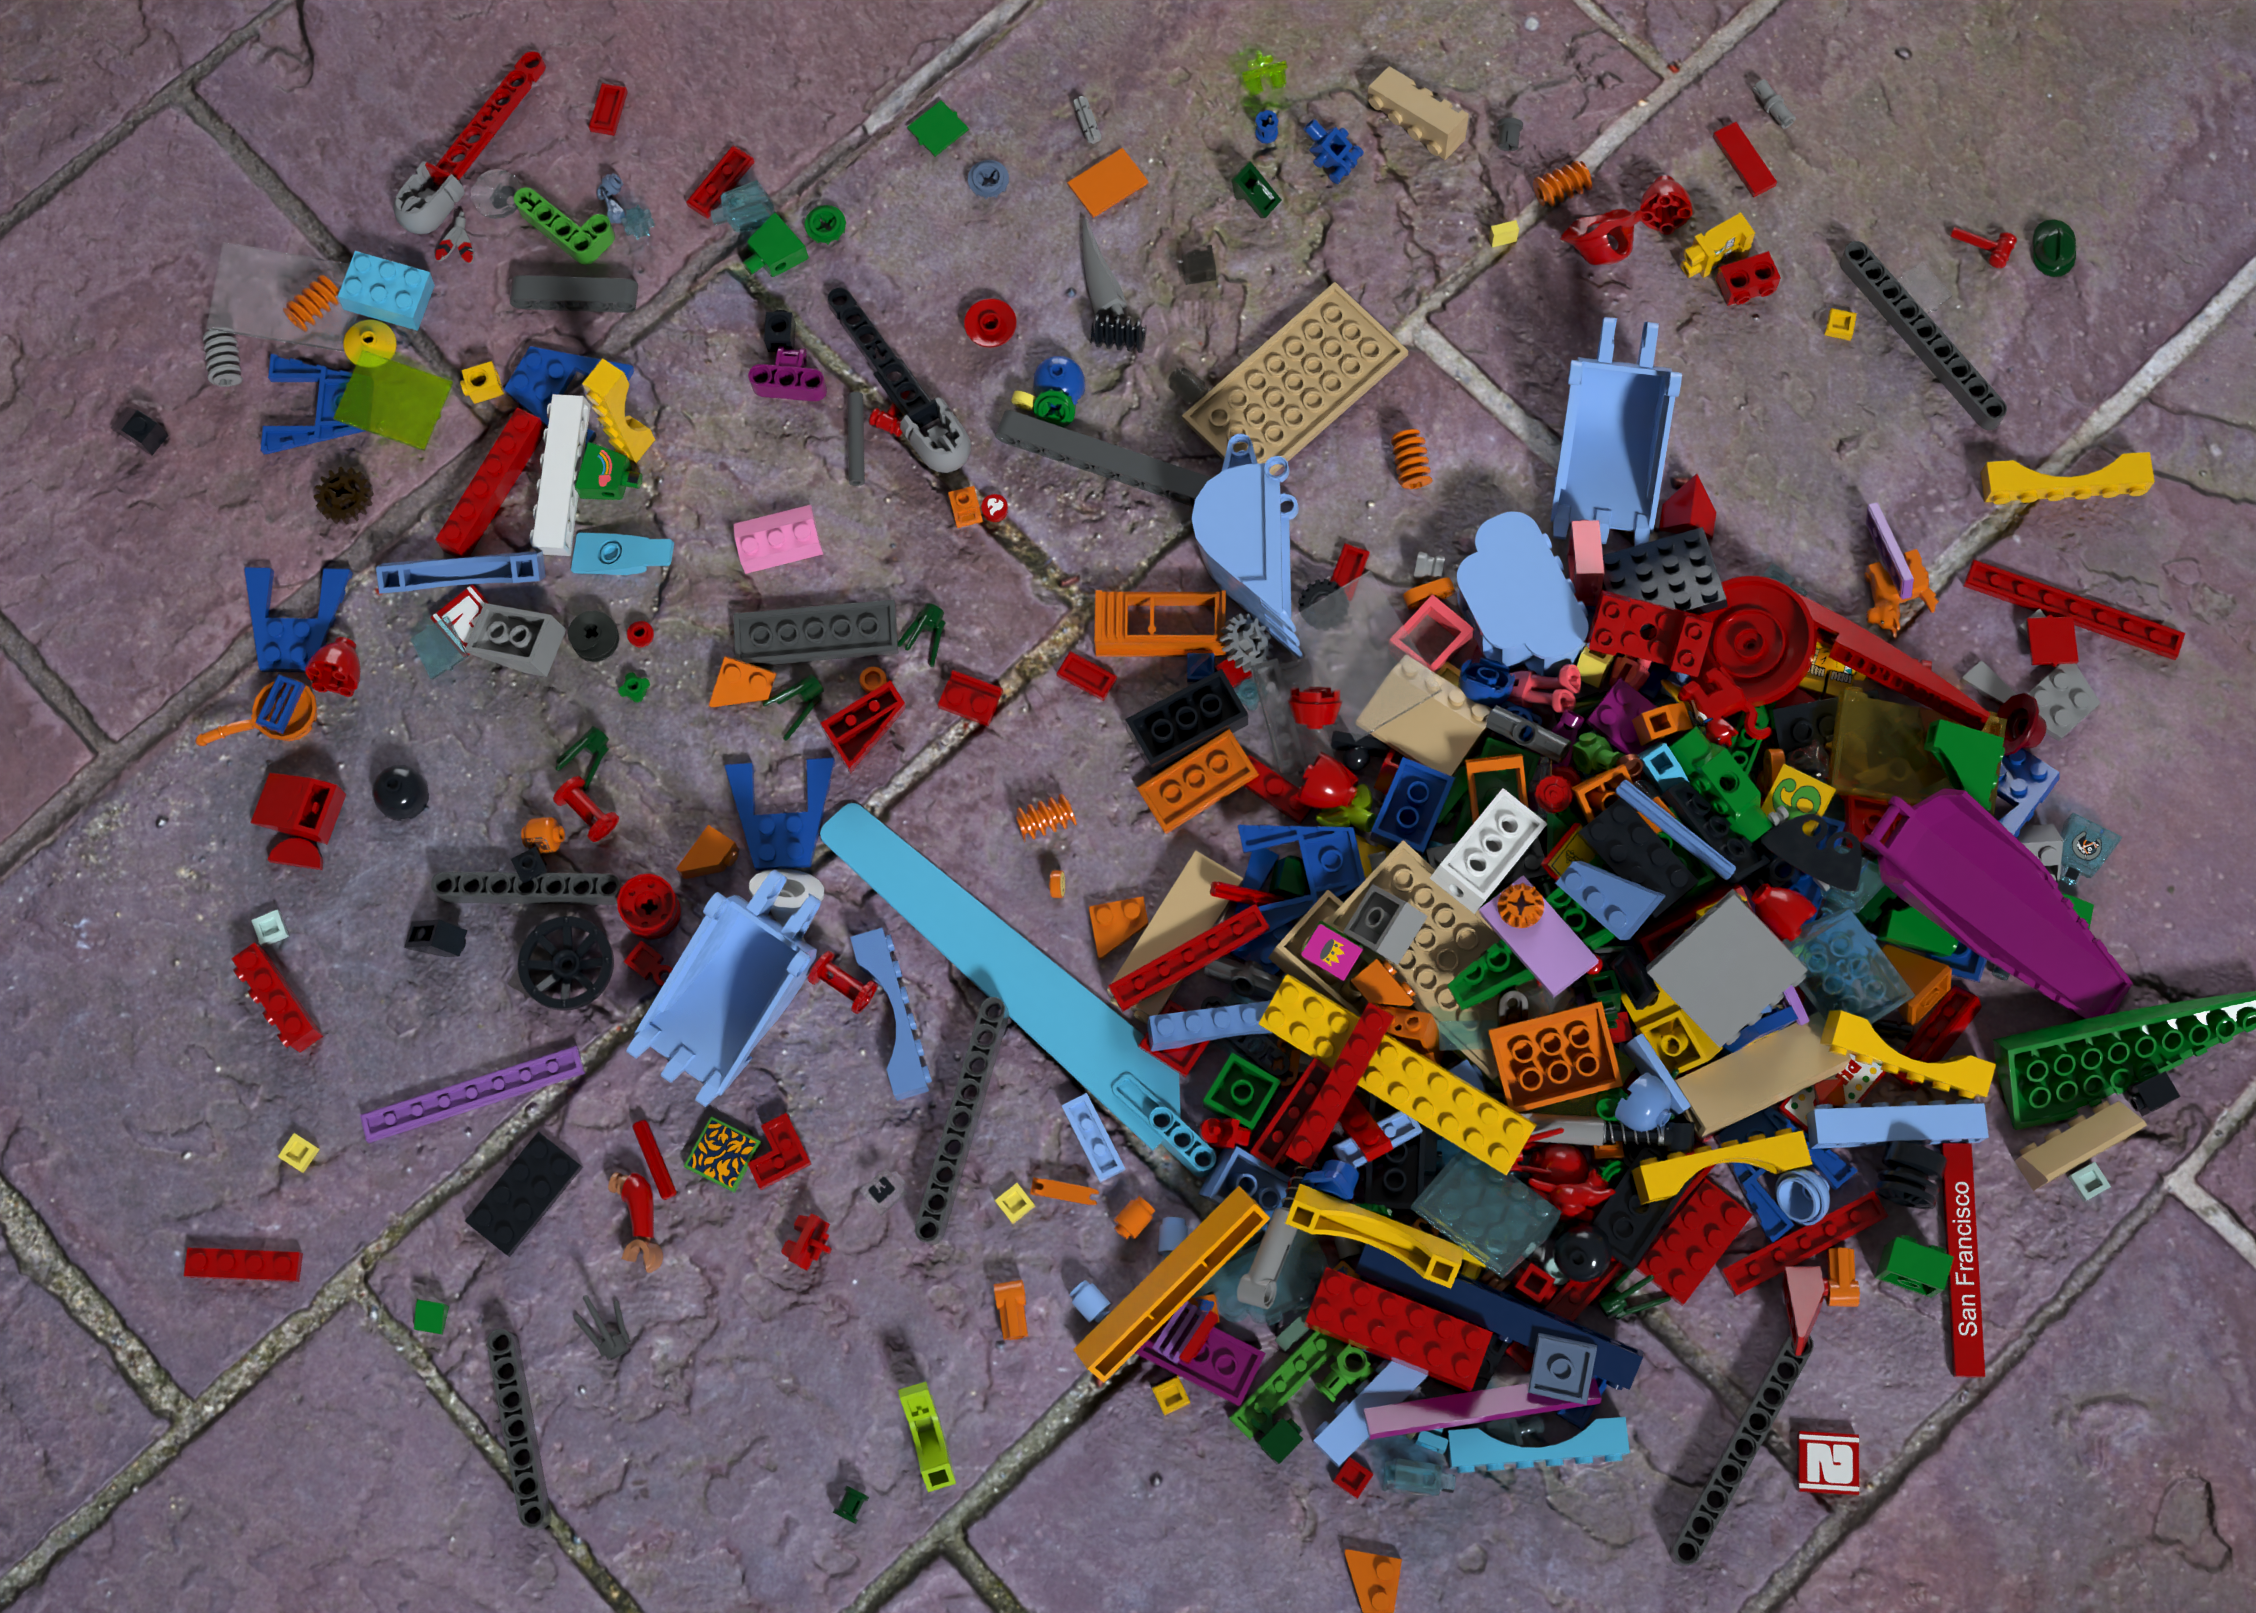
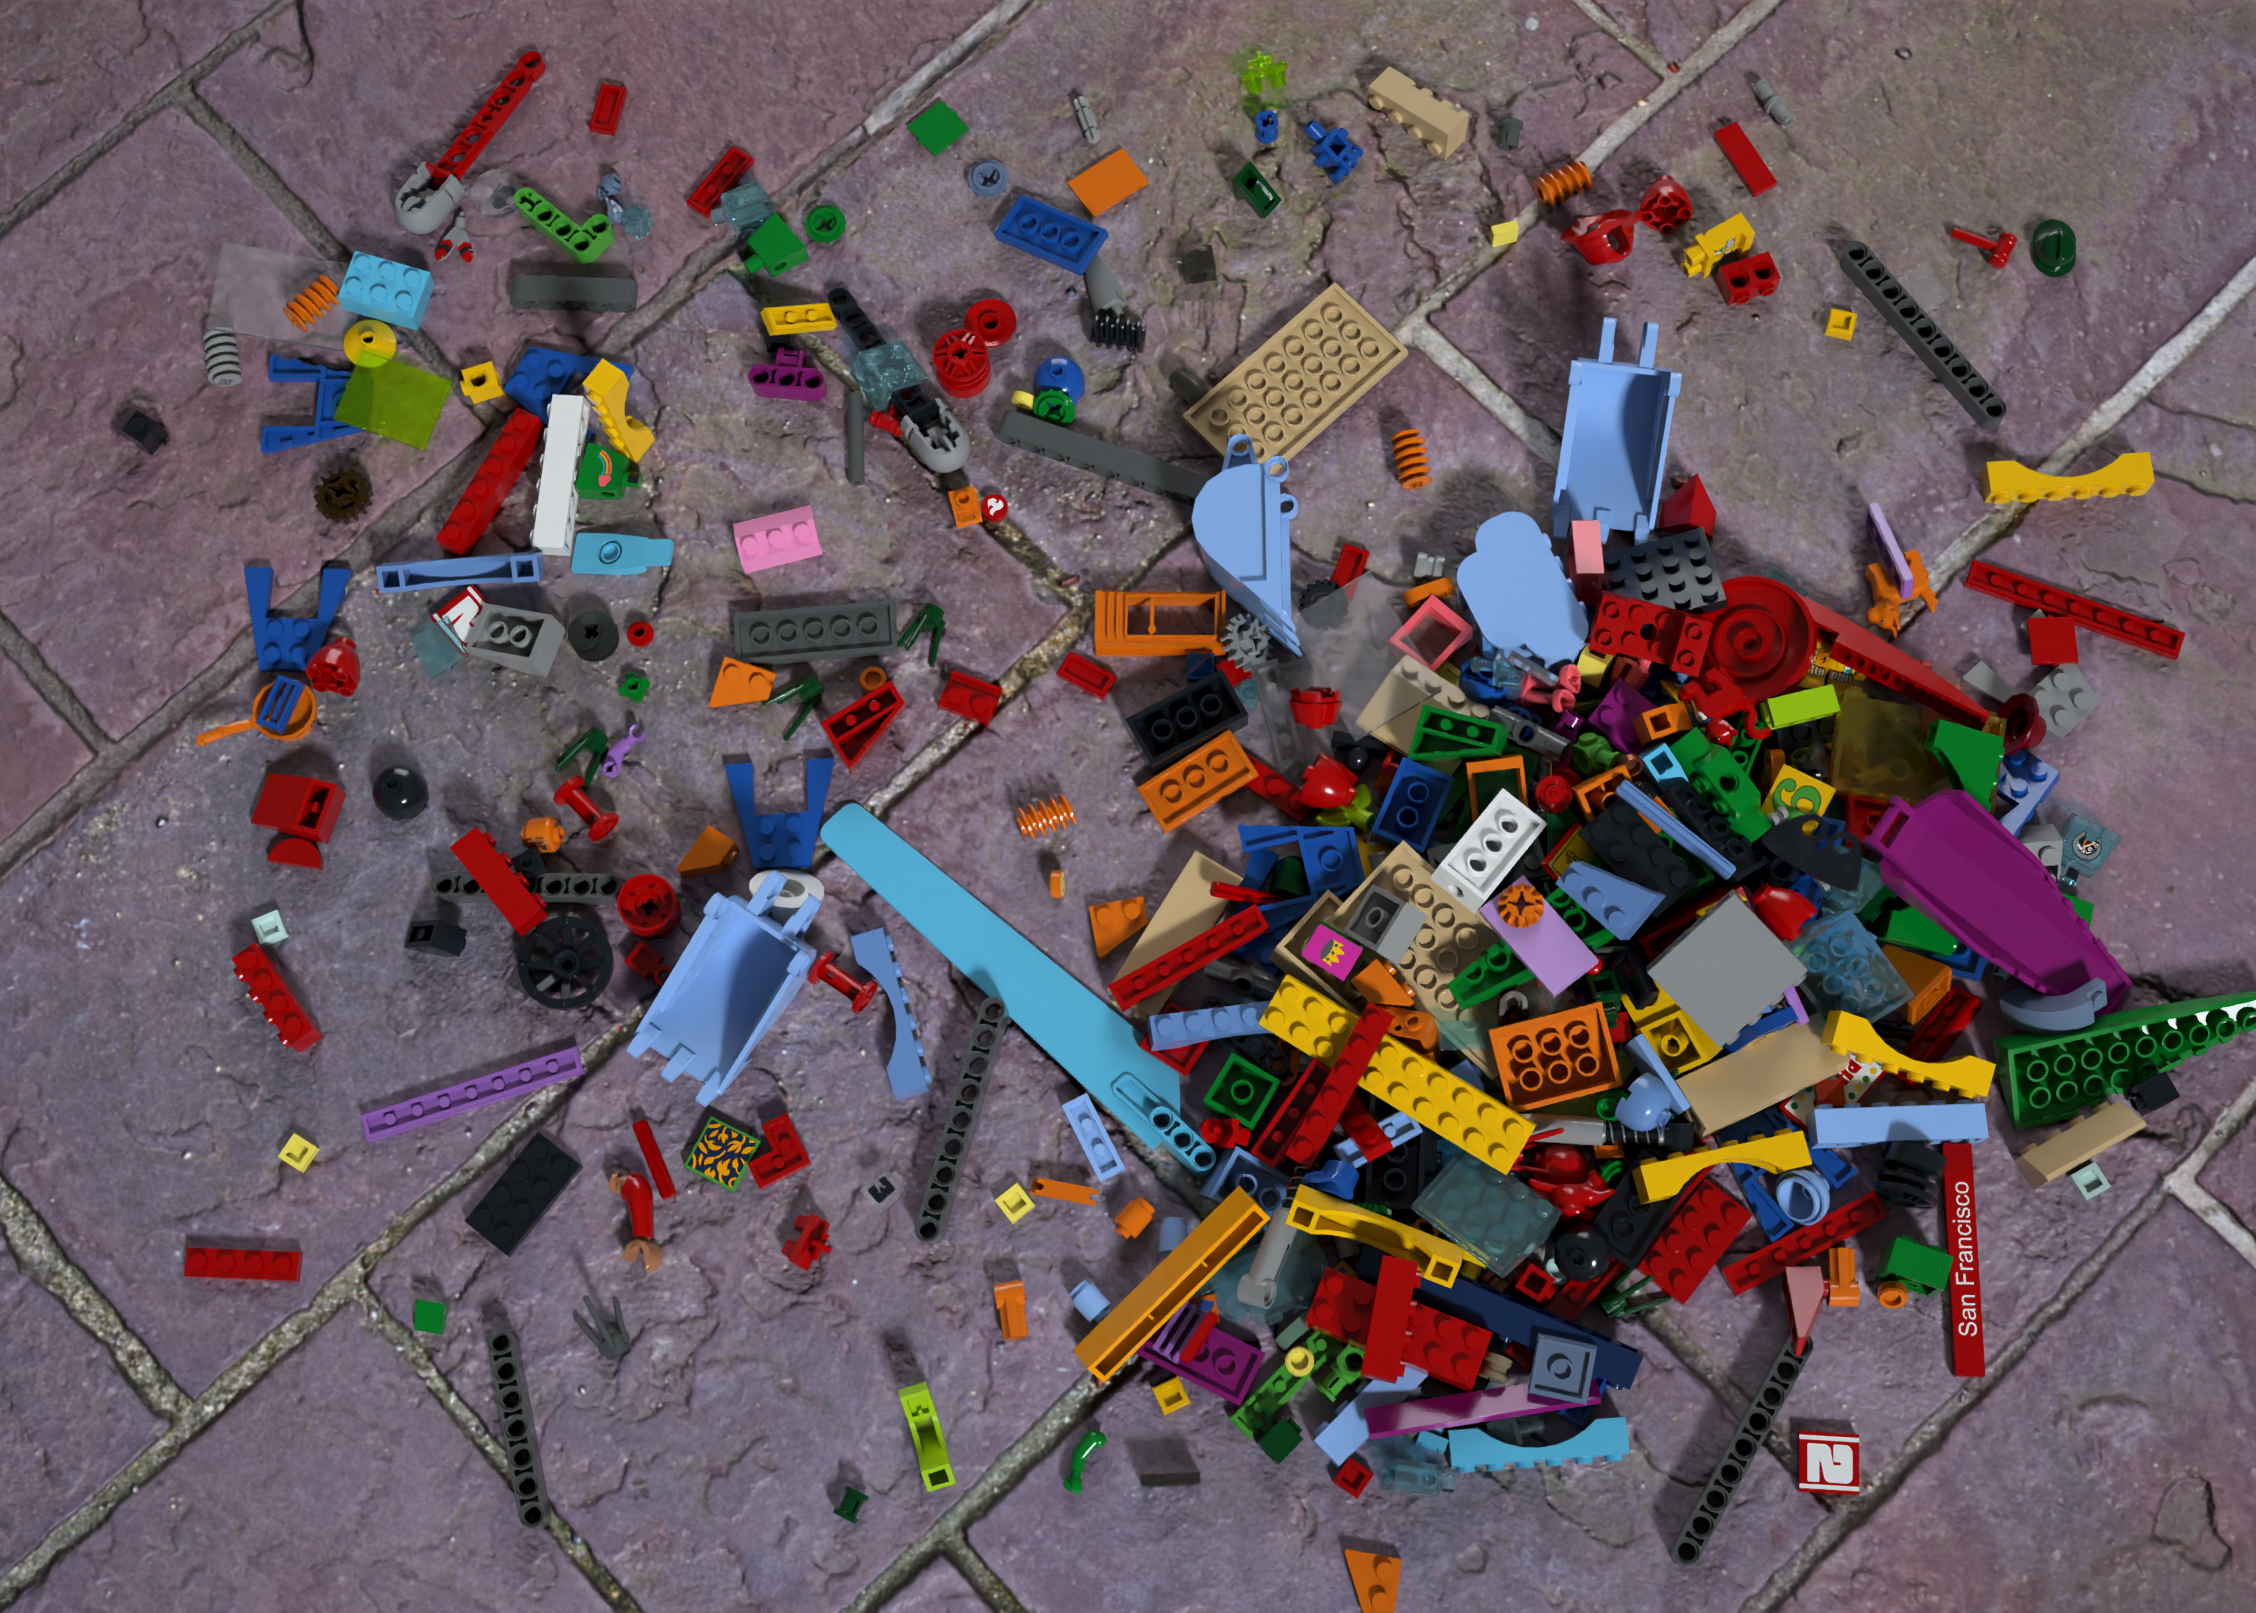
(499, 881): none -> red brick
(616, 753): none -> medium lavender arm
(798, 319): none -> yellow tile
(886, 370): none -> clear light blue bracket
(964, 376): none -> red wheel
(1051, 235): none -> blue plate
(1089, 1441): none -> green arm
(1170, 1479): none -> clear smoke tile
(1299, 1361): none -> light yellow tile
(1389, 1319): none -> red brick
(1455, 736): none -> green wedge
(1495, 1367): none -> dark tan wheel
(1503, 674): none -> clear light blue piece
(1532, 668): none -> clear tile
(1799, 707): none -> lime piece
(1892, 1294): none -> orange tile
(2053, 1013): none -> sand blue arch

